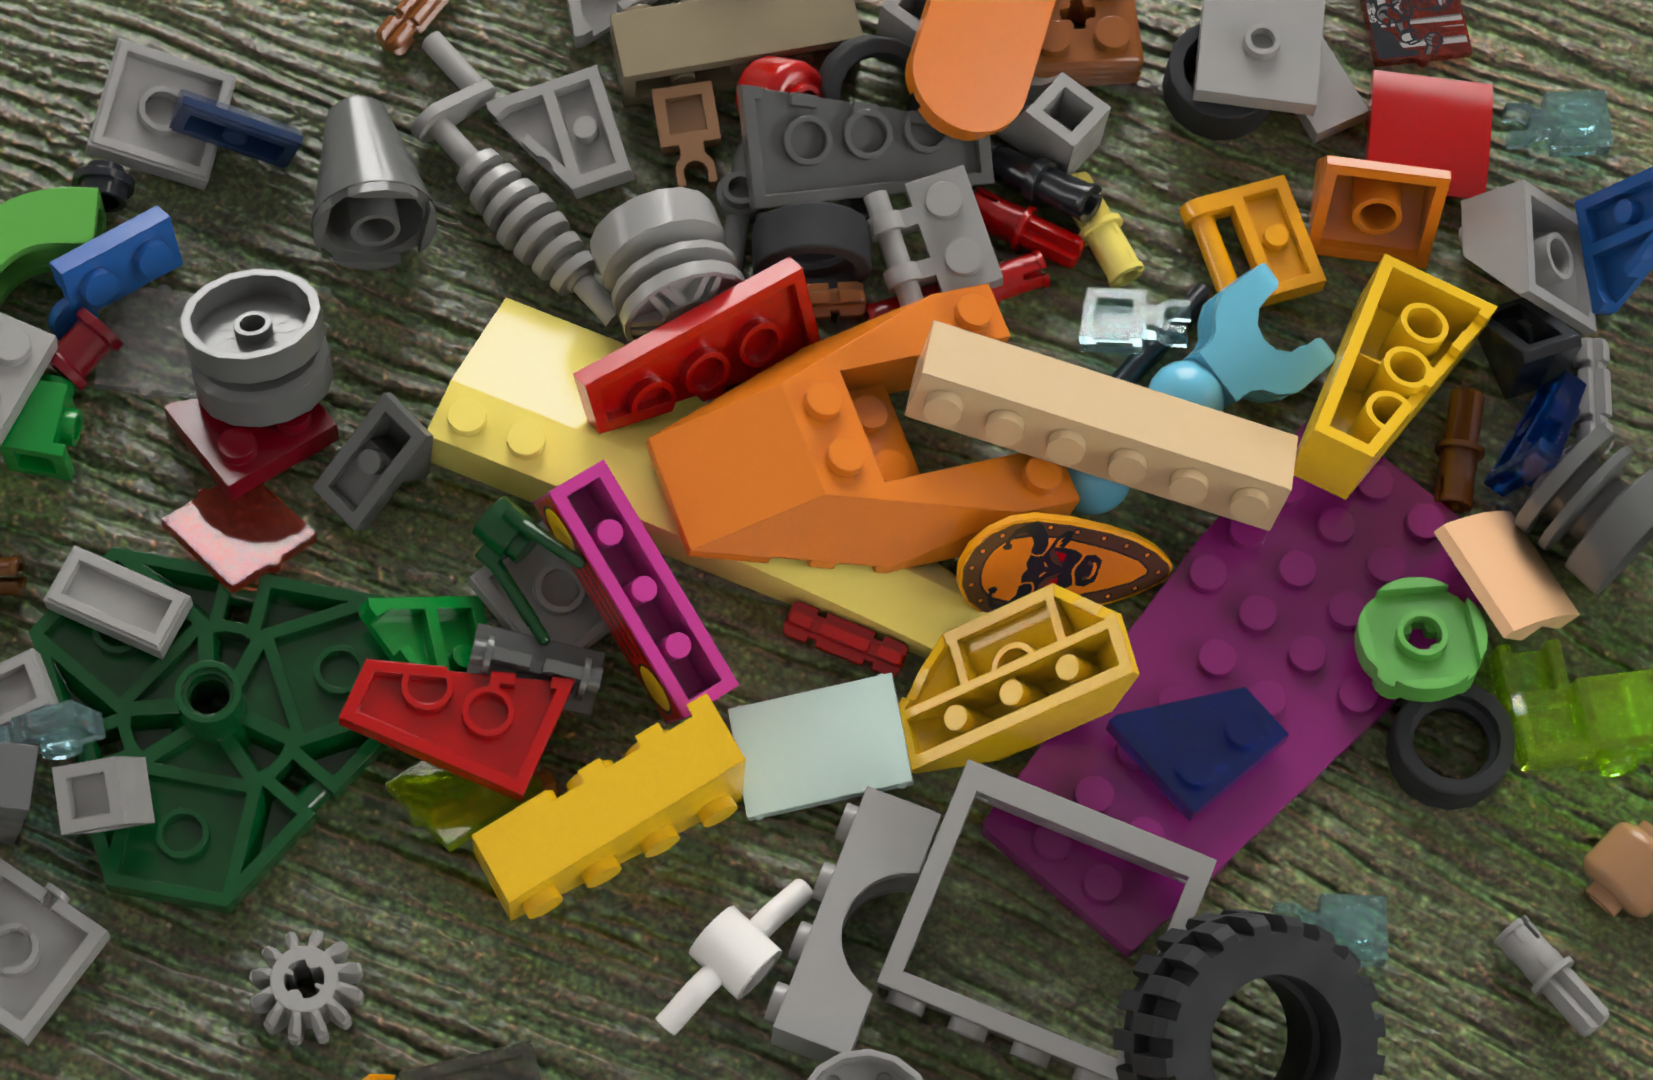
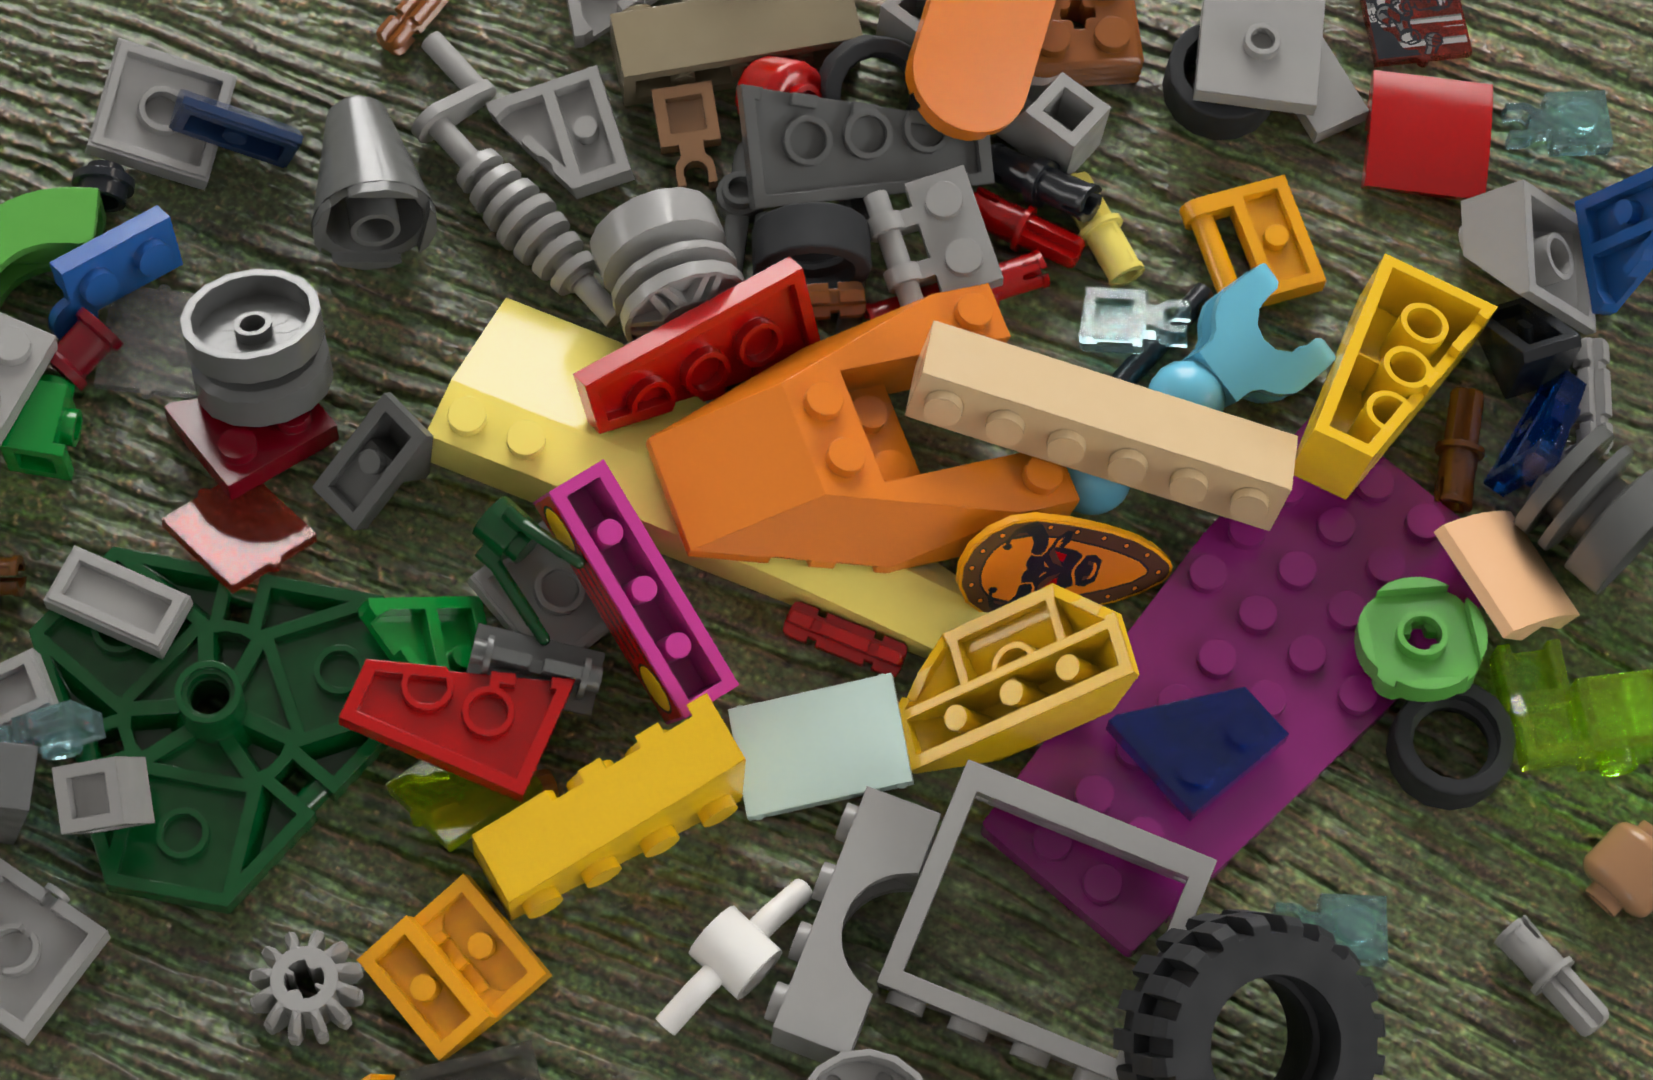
(454, 968): none -> light orange slope
(1376, 209): orange slope -> none

